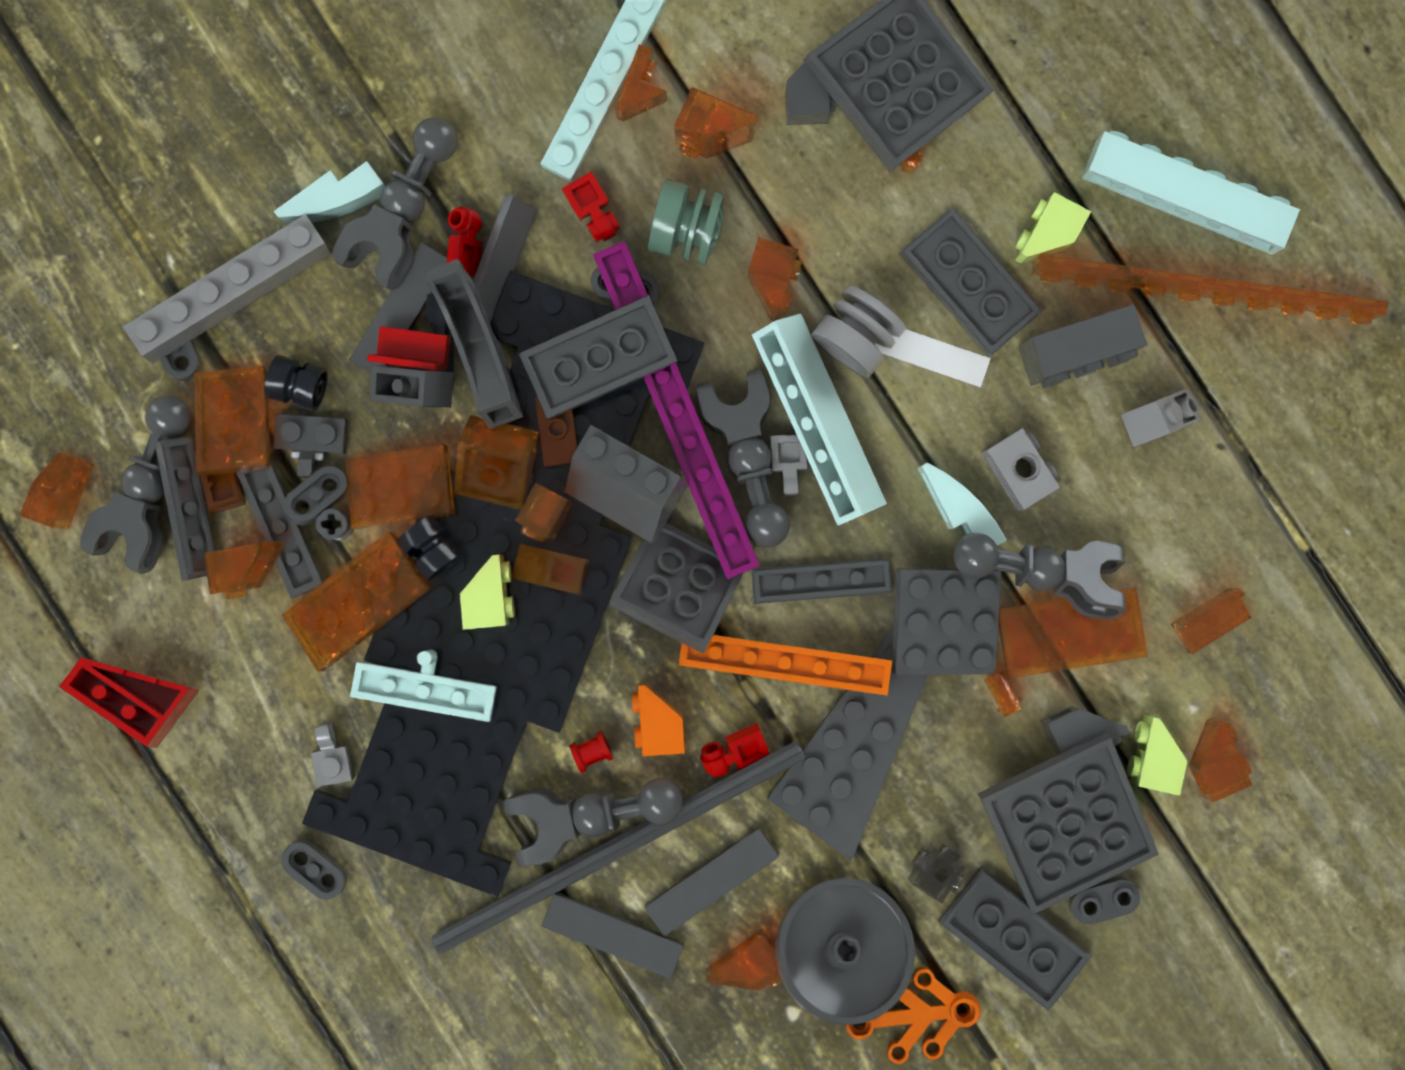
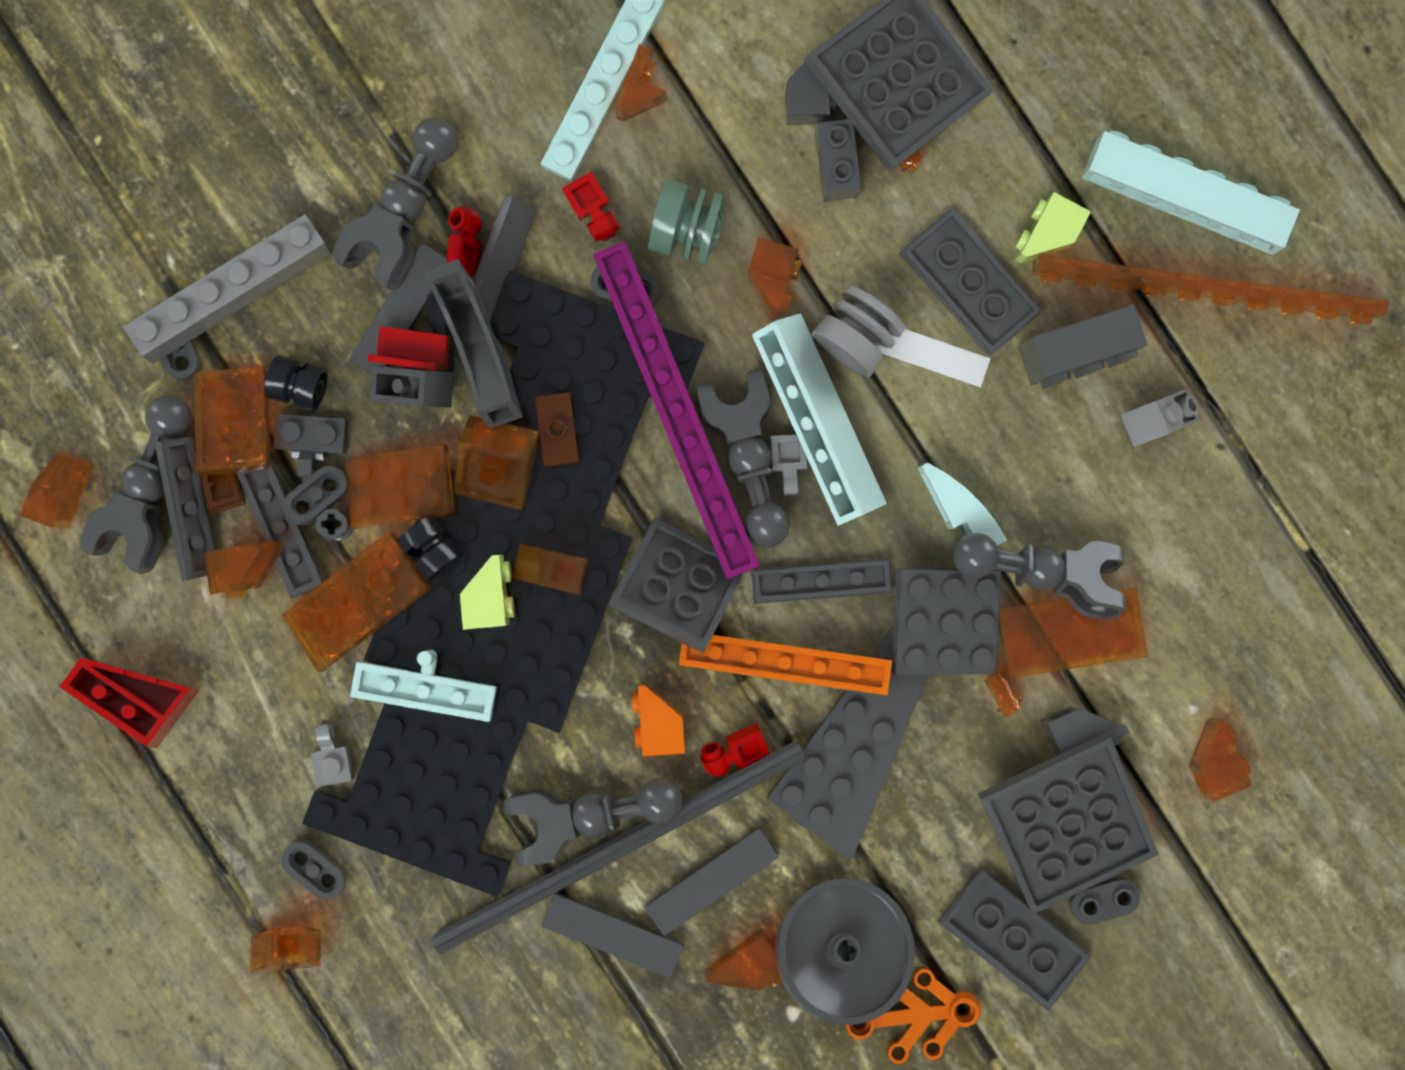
(285, 949): none -> clear orange slope
(334, 198): light aqua slope -> none
(543, 513): clear orange brick -> none
(591, 751): red bush -> none
(598, 357): dark grey plate -> none
(623, 484): dark grey slope -> none
(712, 126): clear orange slope -> none
(837, 160): none -> dark grey brick
(937, 883): clear smoke brick -> none
(1002, 461): light grey brick -> none
(1157, 758): yellowish green slope -> none
(1211, 620): clear orange panel -> none

